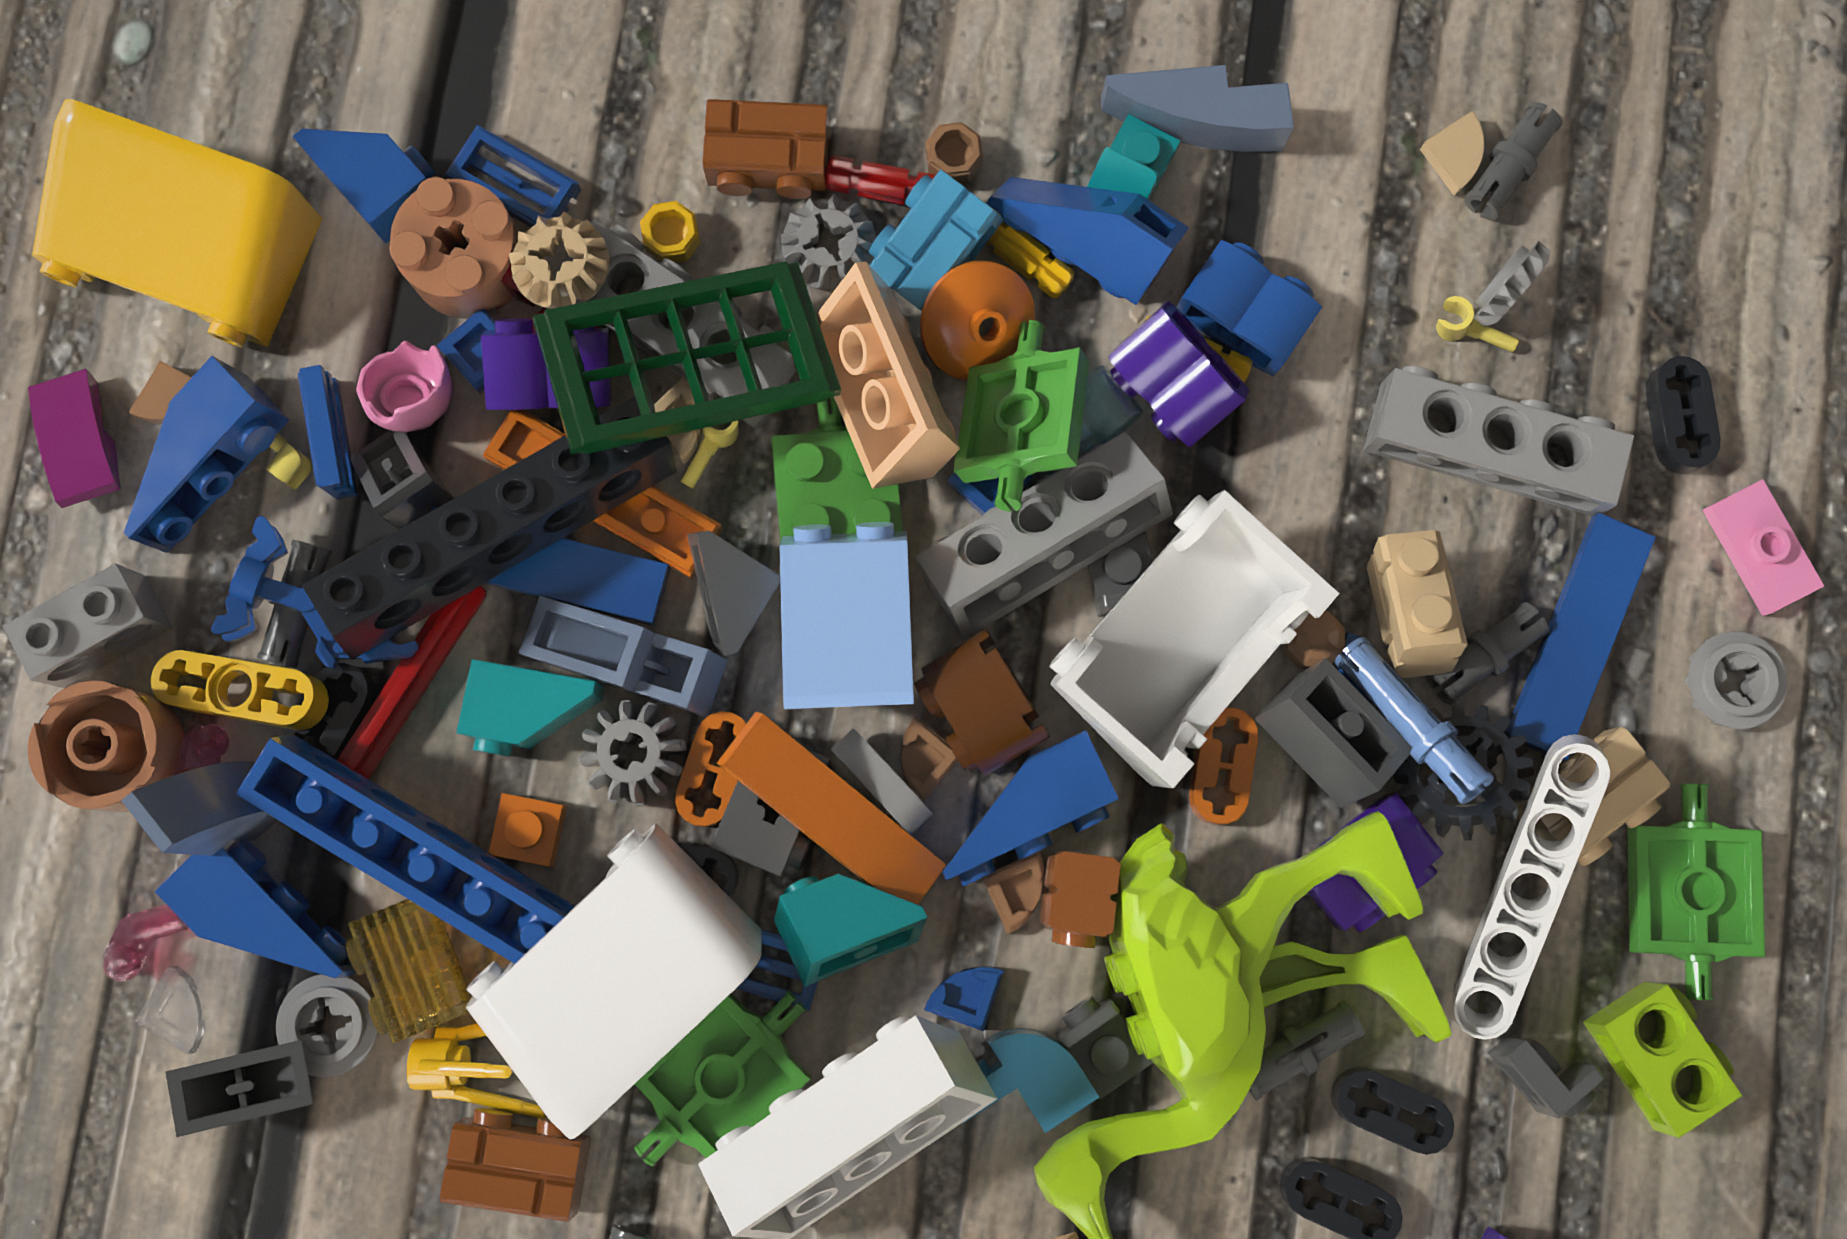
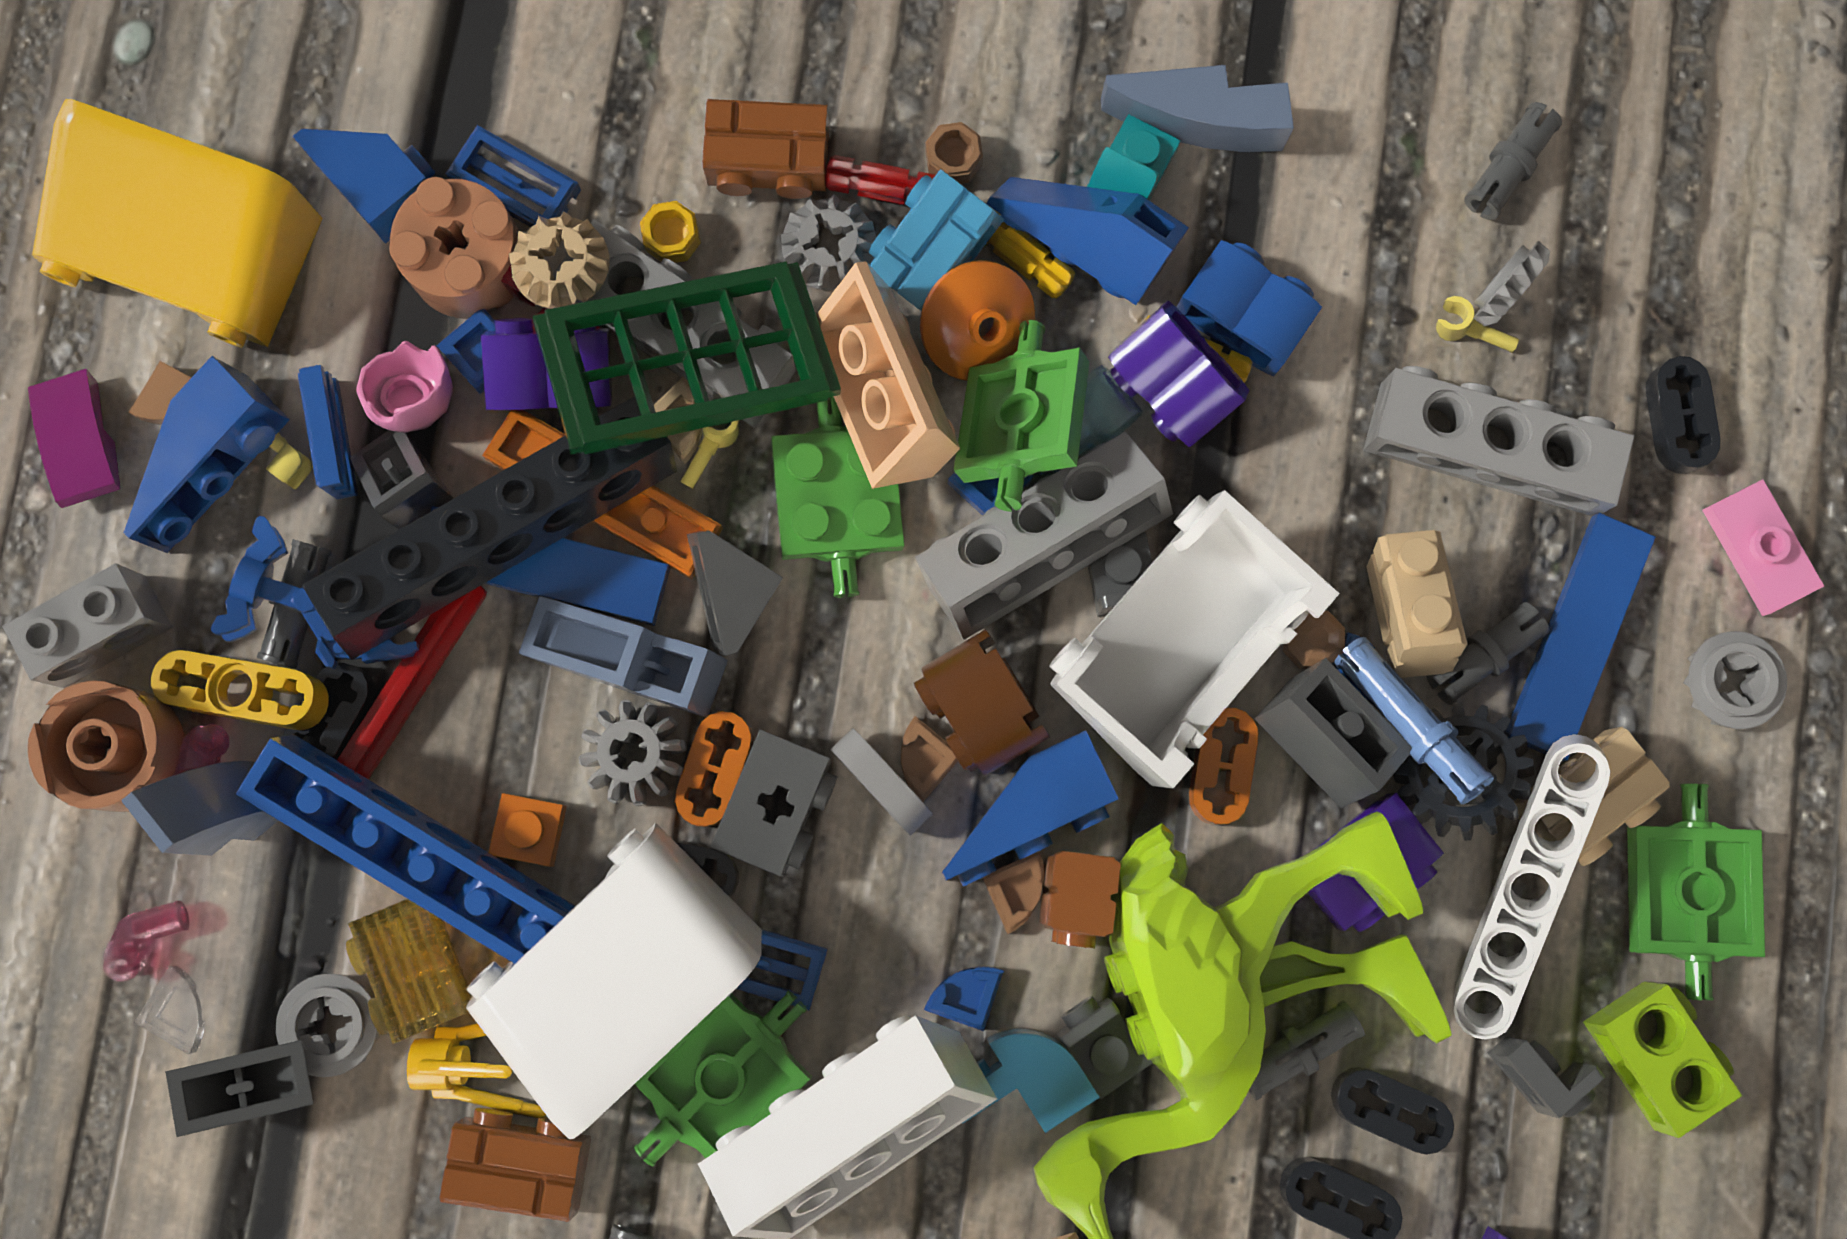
(243, 907): blue slope -> none
(520, 706): teal slope -> none
(829, 810): orange tile -> none
(842, 925): teal slope -> none
(845, 617): light blue slope -> none
(1456, 152): tan tile -> none

